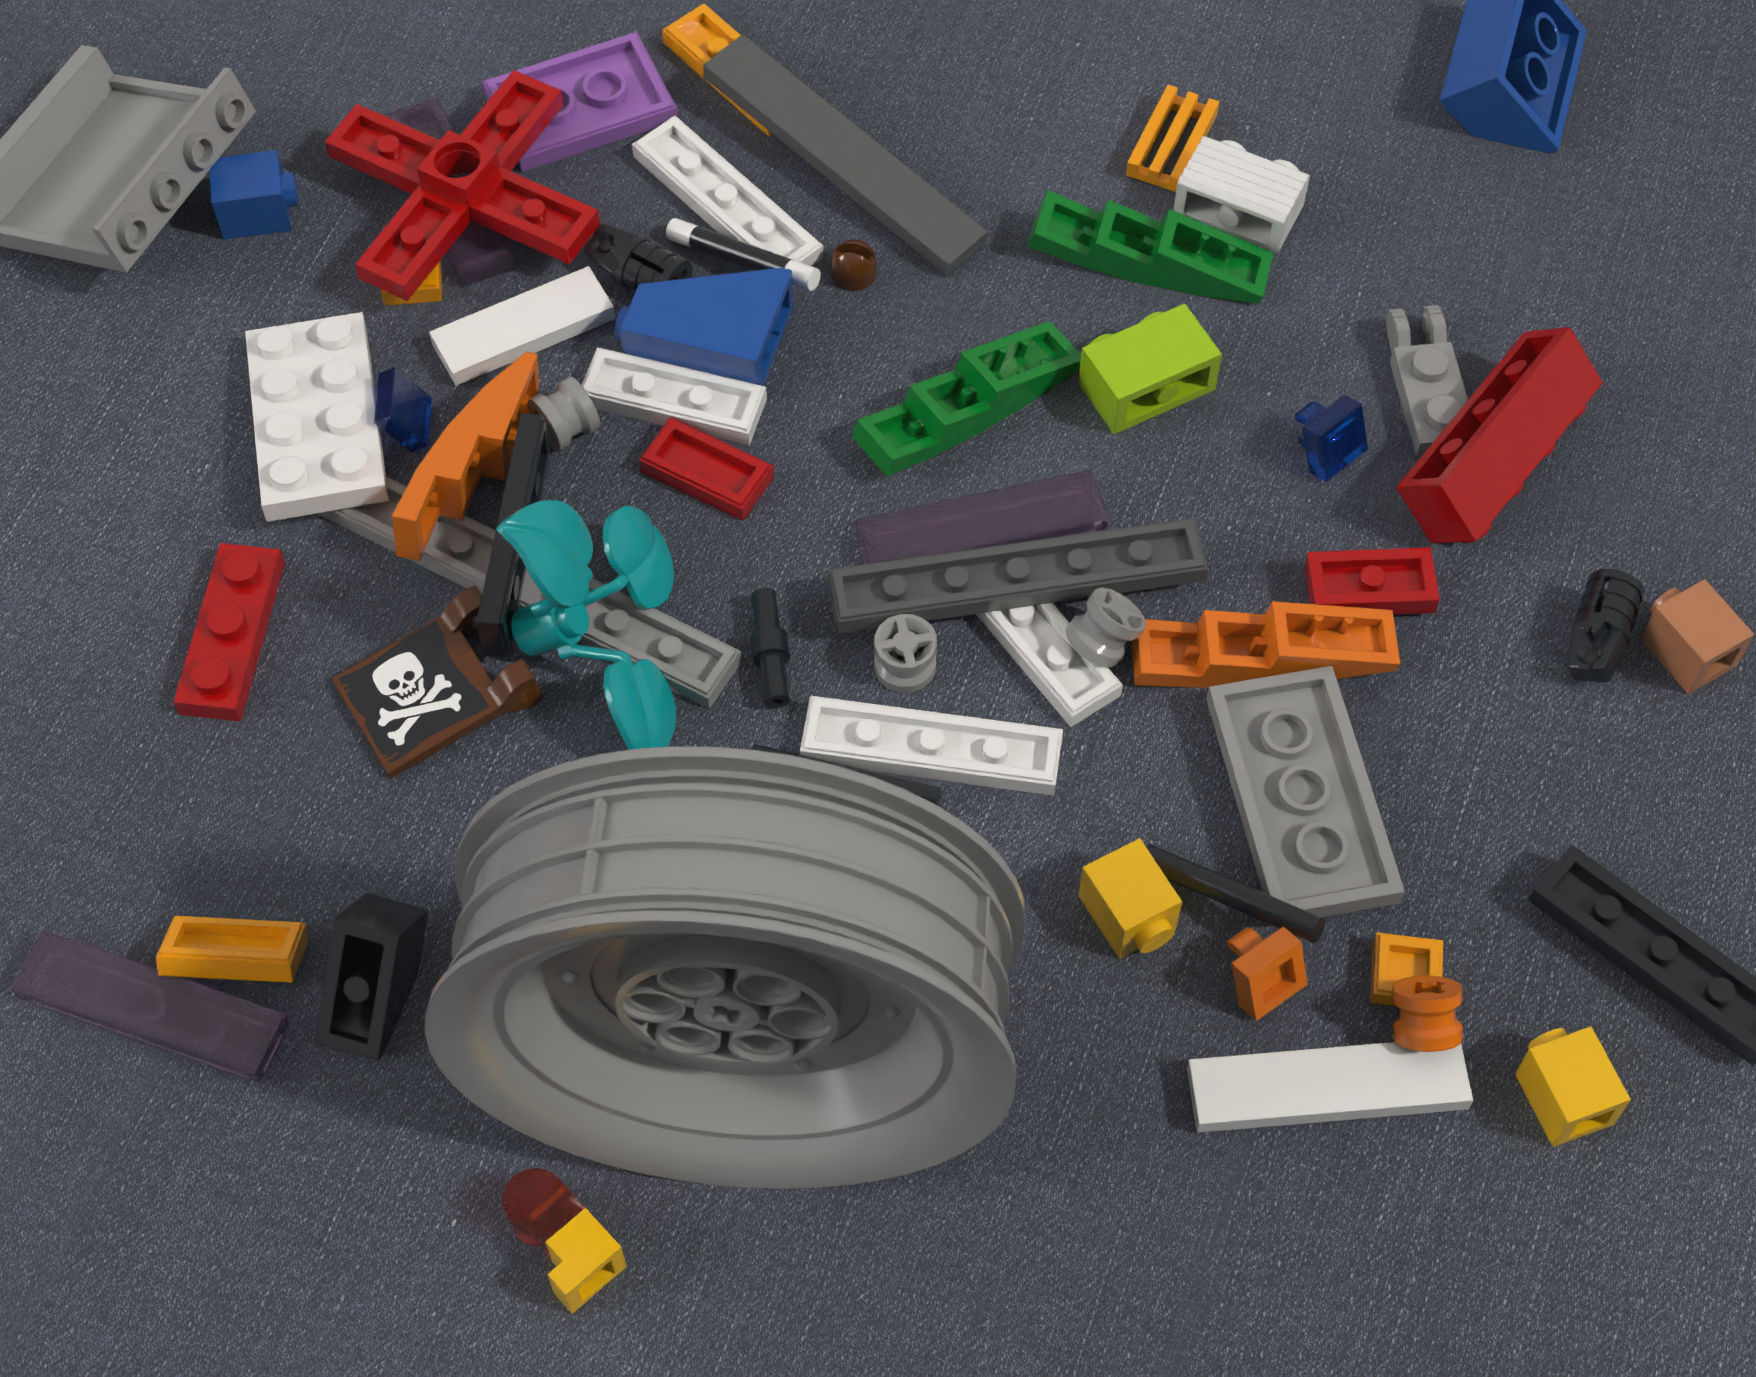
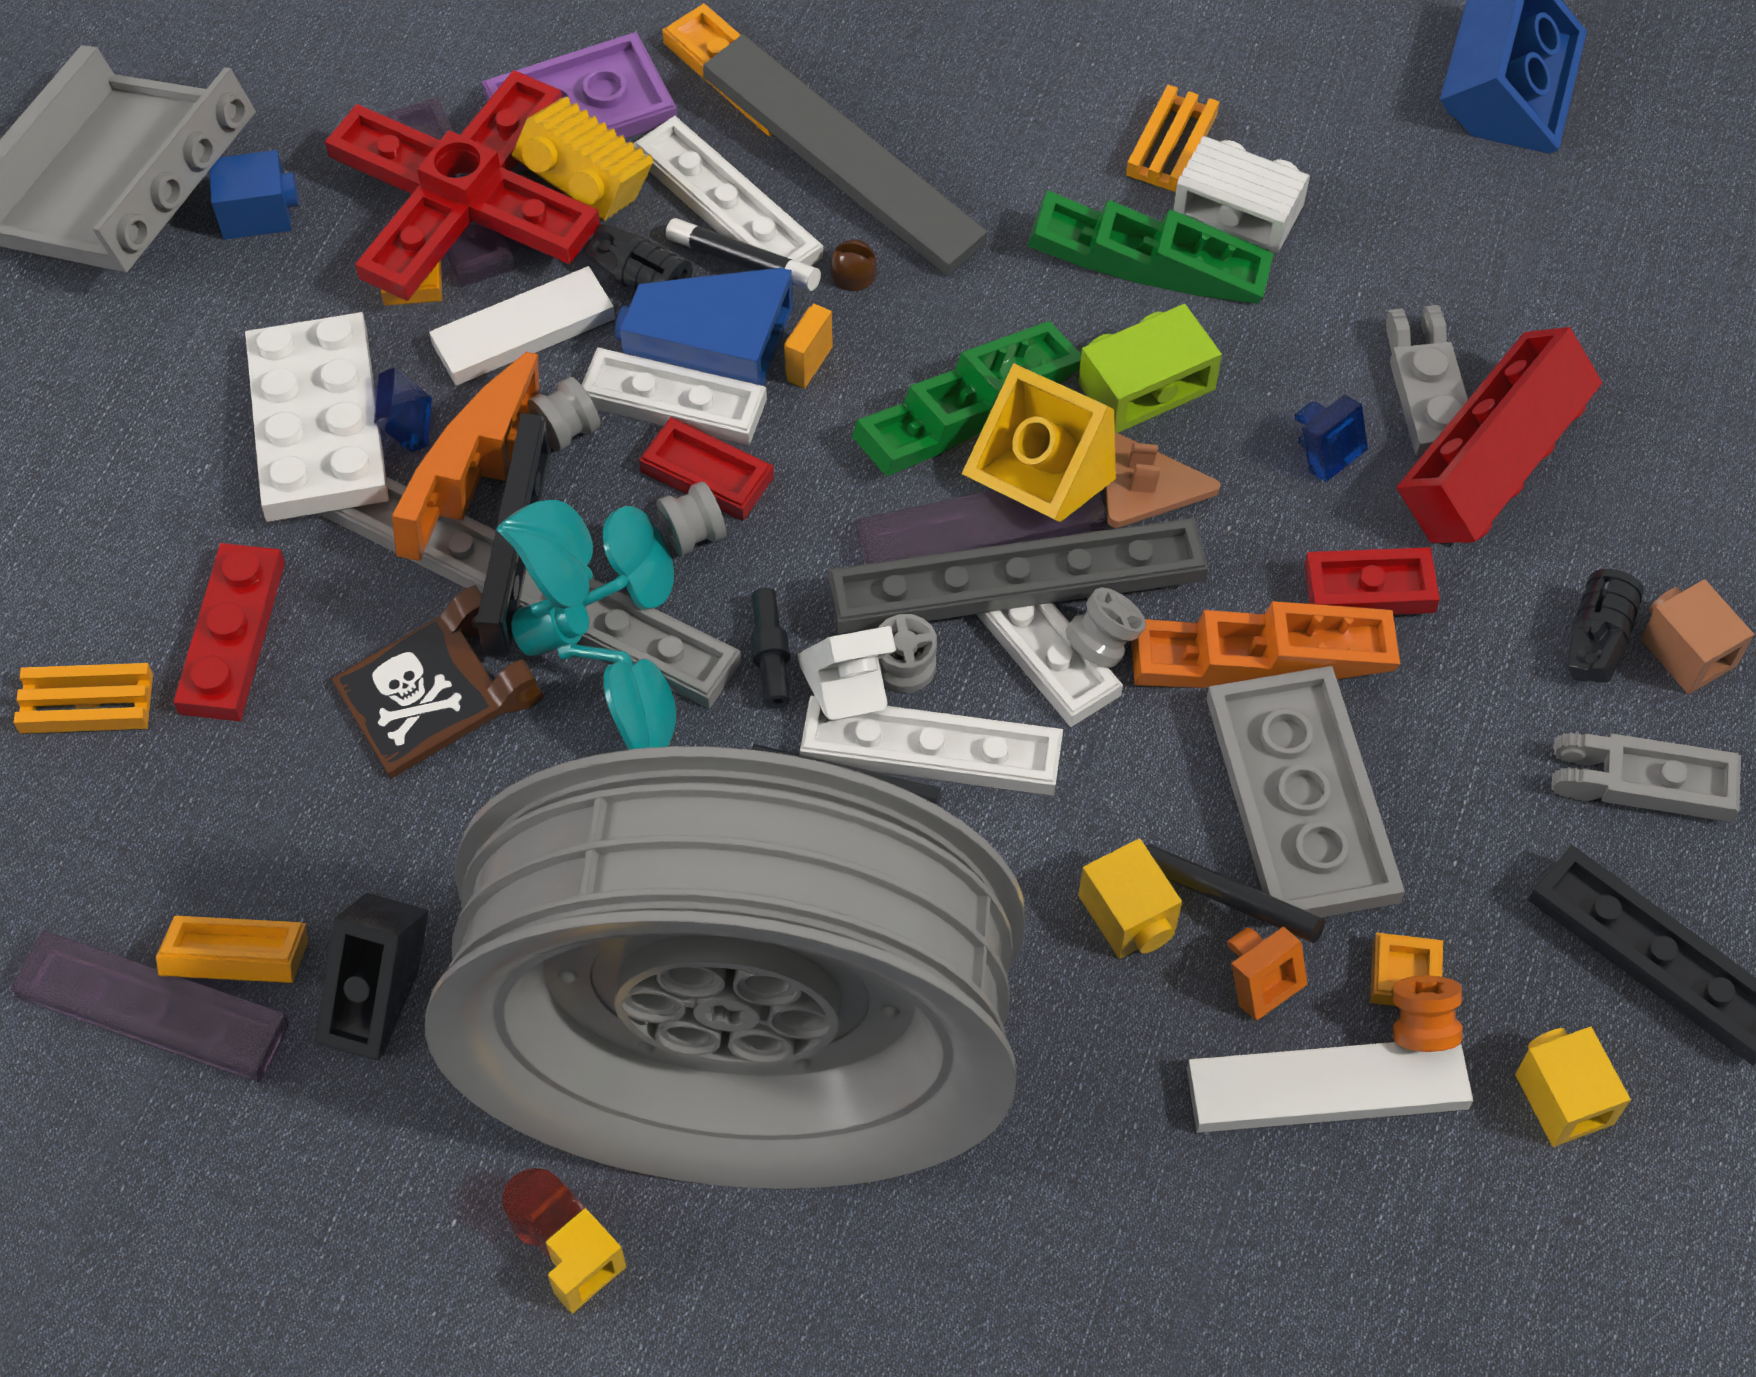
(85, 688): none -> light orange tile
(582, 157): none -> yellow brick
(691, 518): none -> light grey wheel
(808, 345): none -> light orange tile
(847, 672): none -> white slope
(1045, 445): none -> yellow slope
(1151, 484): none -> nougat piece
(1650, 775): none -> light grey hinge

